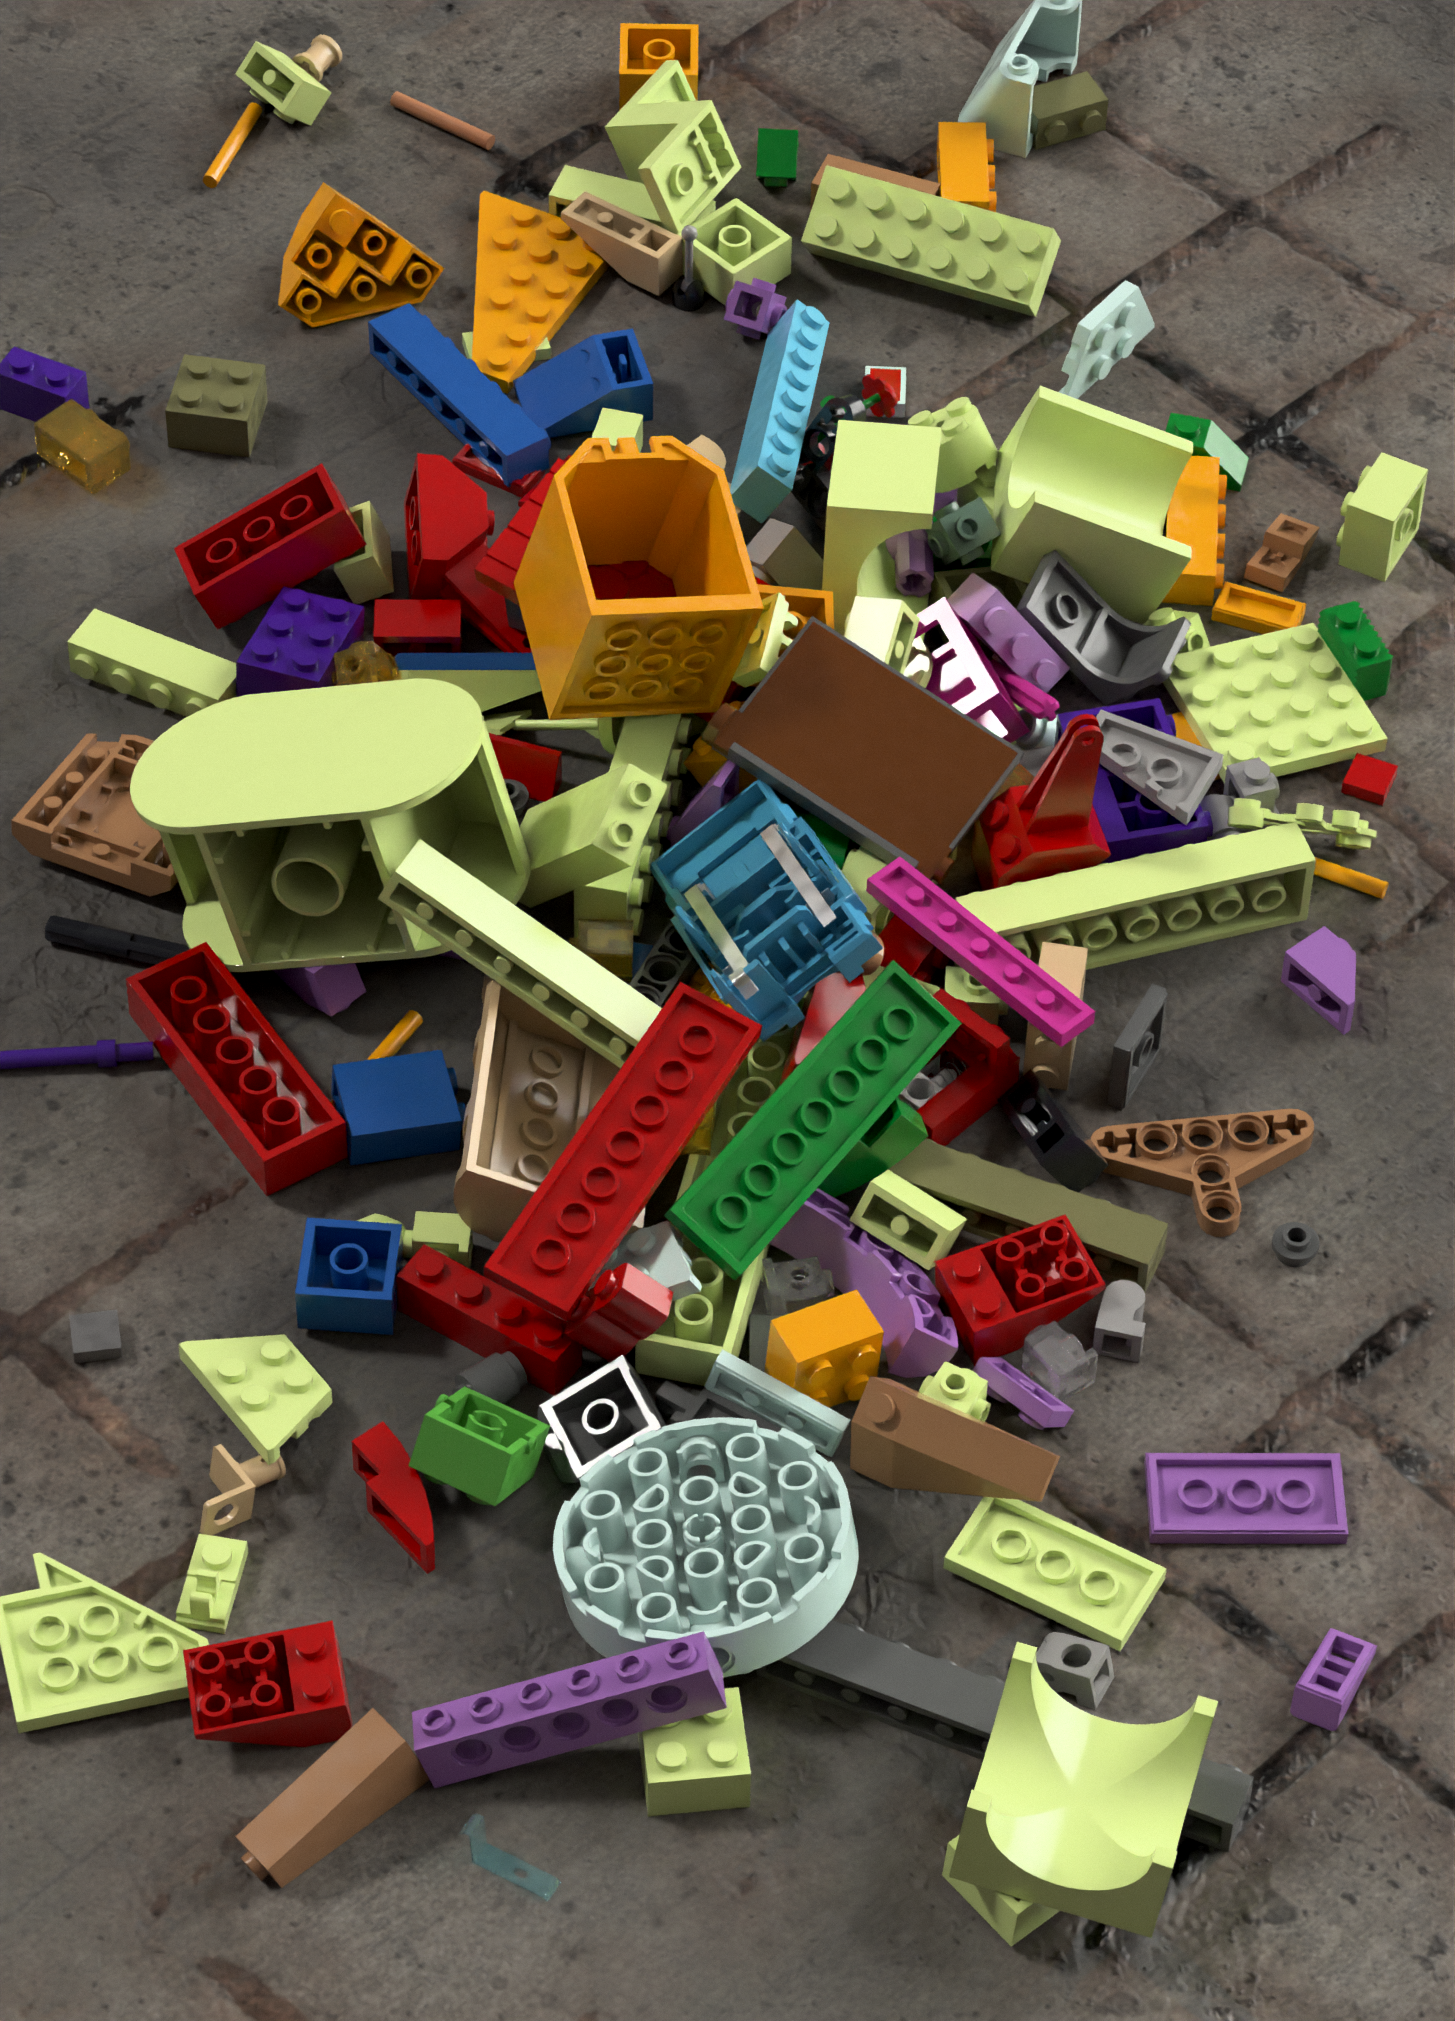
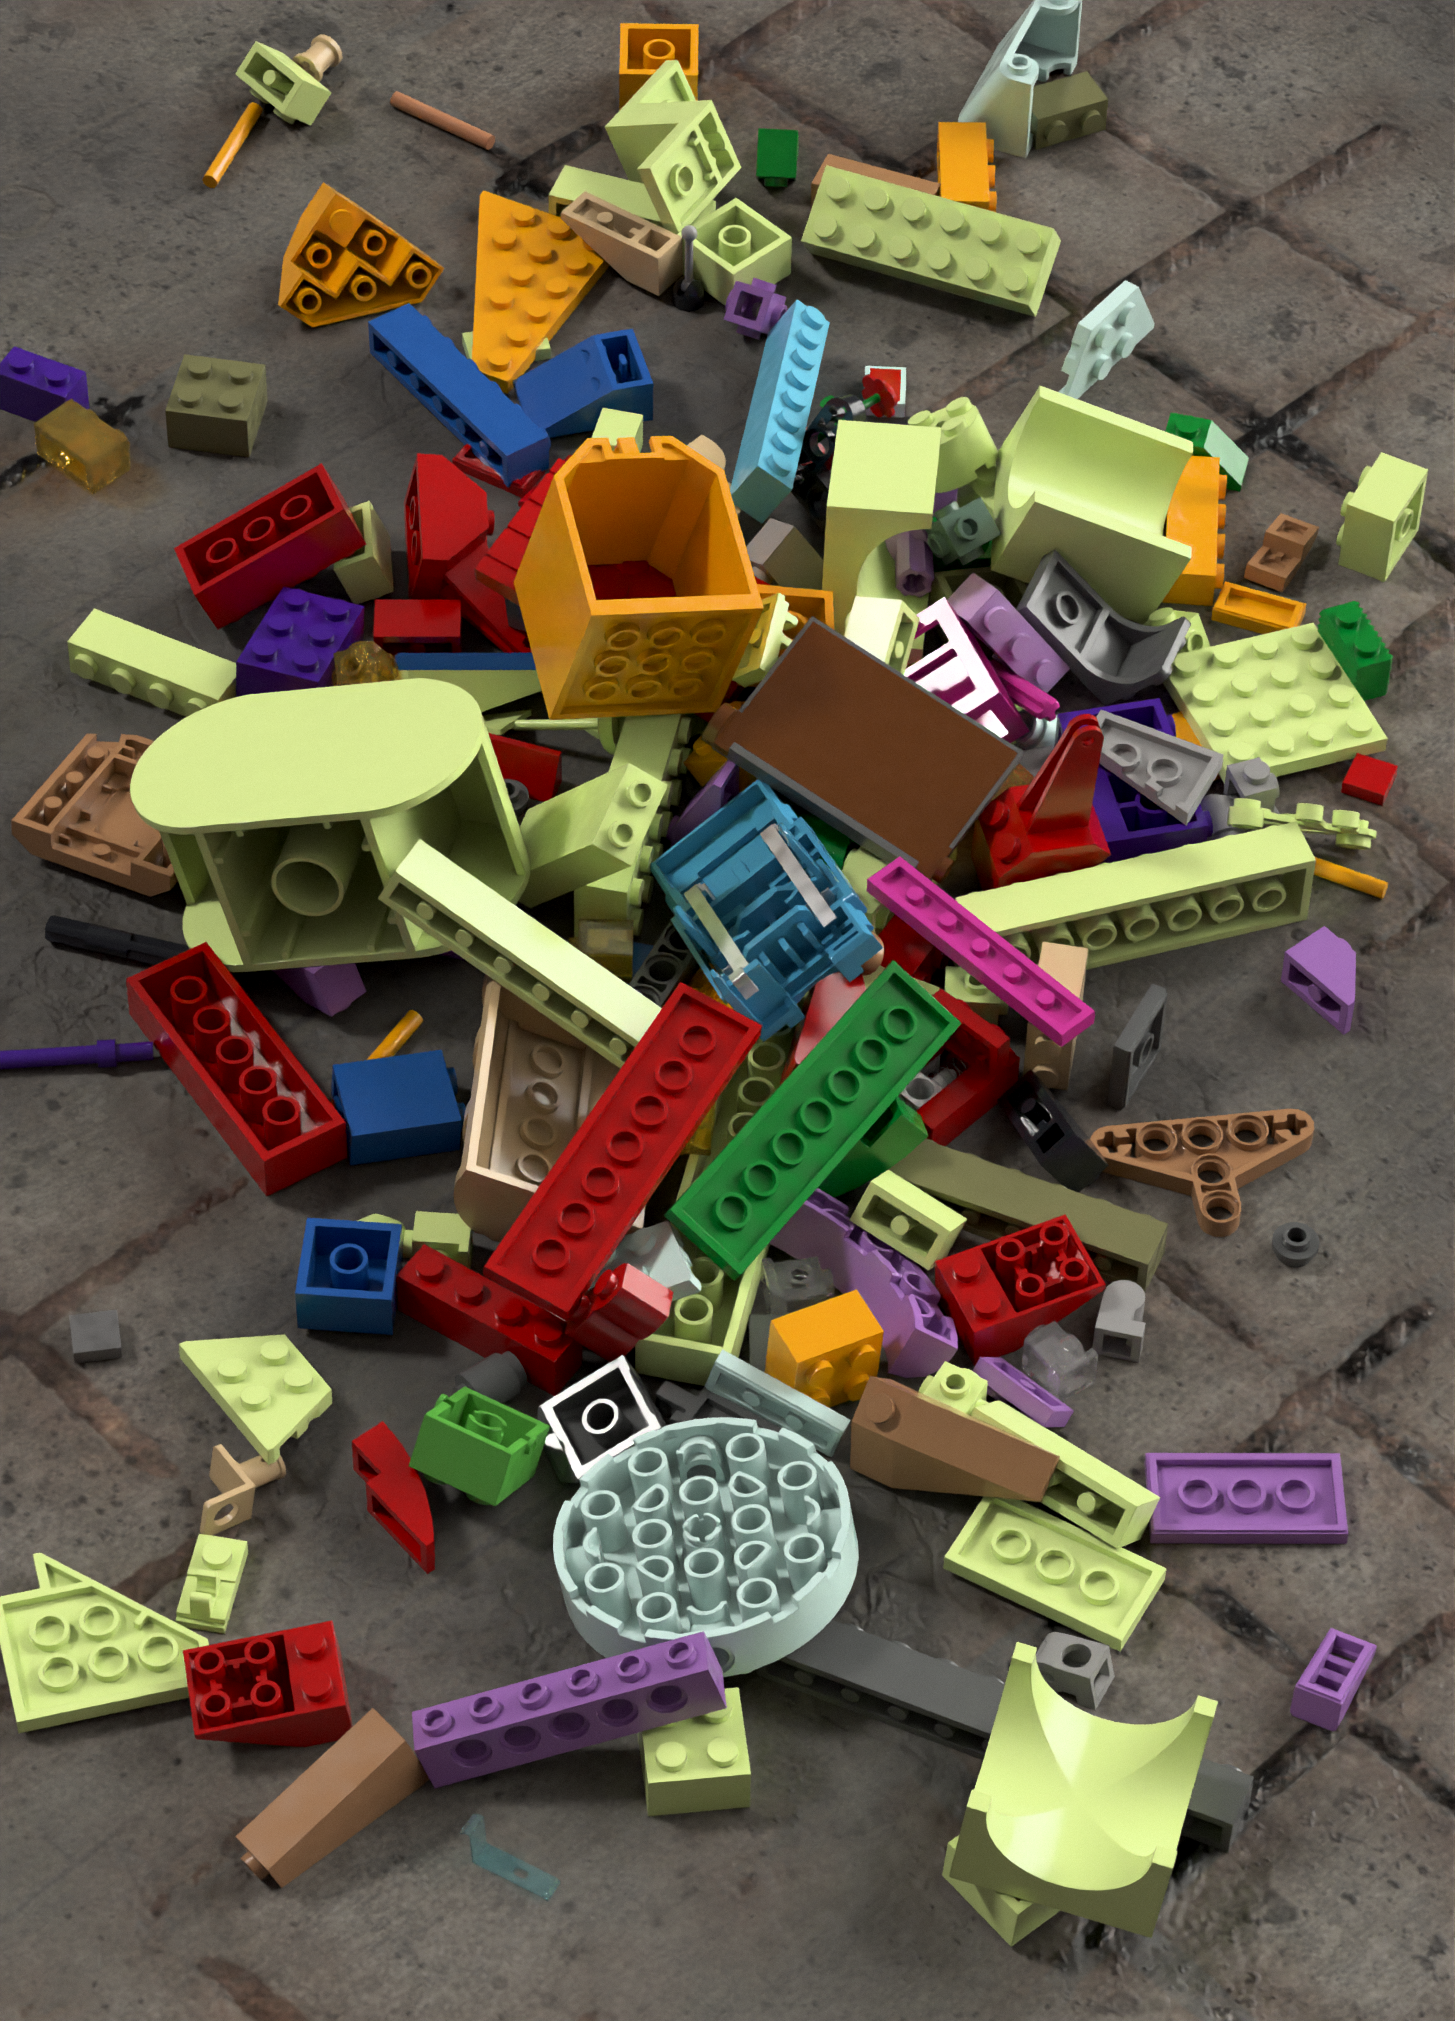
(919, 663): yellowish green tile -> none
(1081, 1484): none -> yellowish green brick

